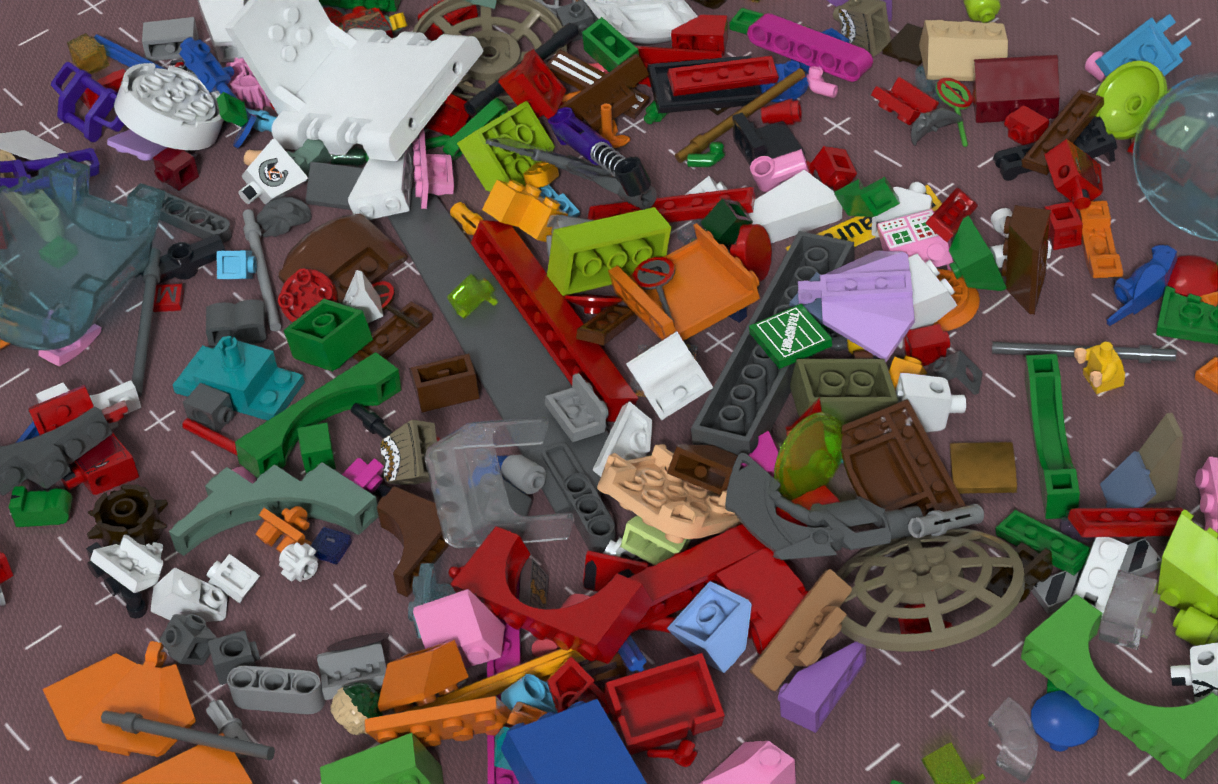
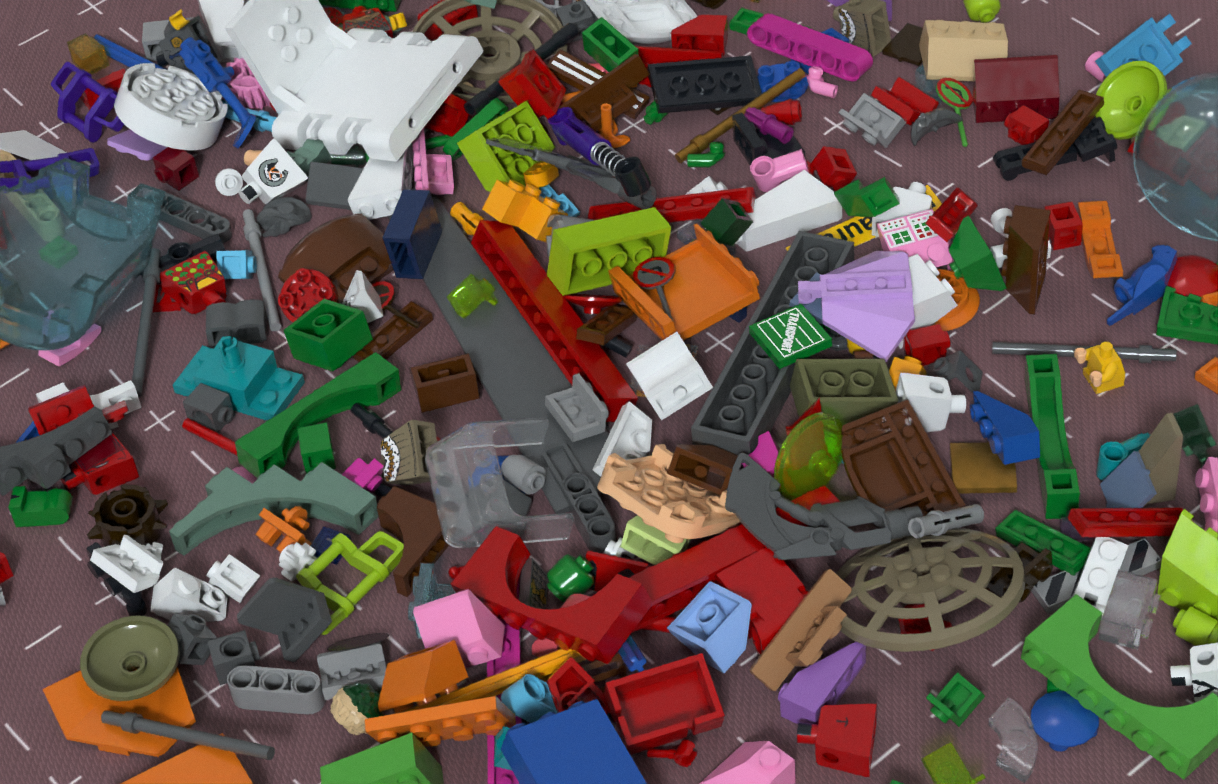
(126, 646): none -> olive dish
(175, 33): none -> dark grey torso
(194, 283): none -> red torso
(226, 722): light grey axle -> none
(228, 182): none -> white plate
(232, 109): green plate -> none
(290, 612): none -> dark grey bracket
(357, 558): none -> lime bar
(412, 234): none -> dark blue brick
(524, 714): orange tile -> none
(570, 576): none -> green head
(619, 346): none -> black arm
(722, 75): red tile -> none
(753, 249): red tile -> none
(769, 125): none -> magenta axle
(843, 737): none -> red torso
(873, 120): none -> light grey bracket
(955, 700): none -> green bracket
(1009, 431): none -> blue slope
(1075, 174): red torso -> none
(1114, 453): none -> teal piece
(1196, 433): none -> clear green brick

